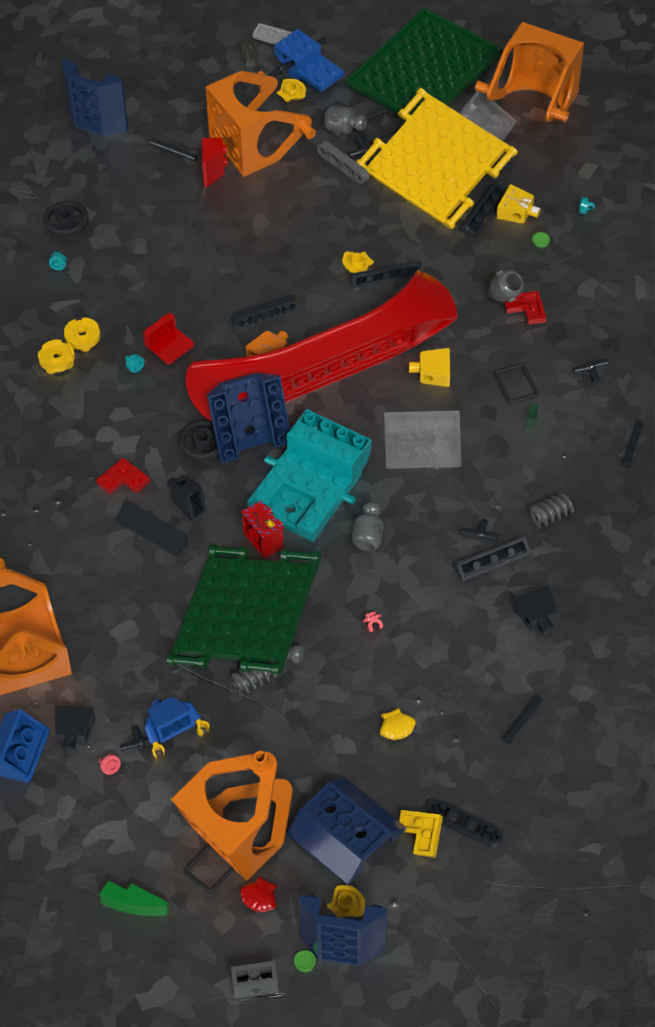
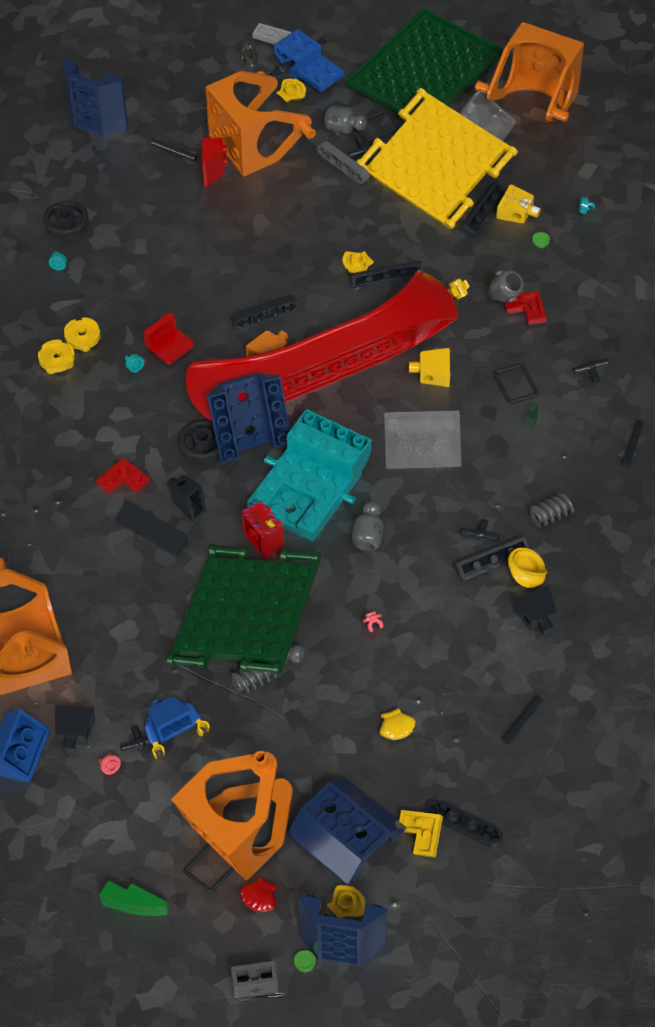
(458, 288): none -> yellow gear
(527, 567): none -> yellow piece

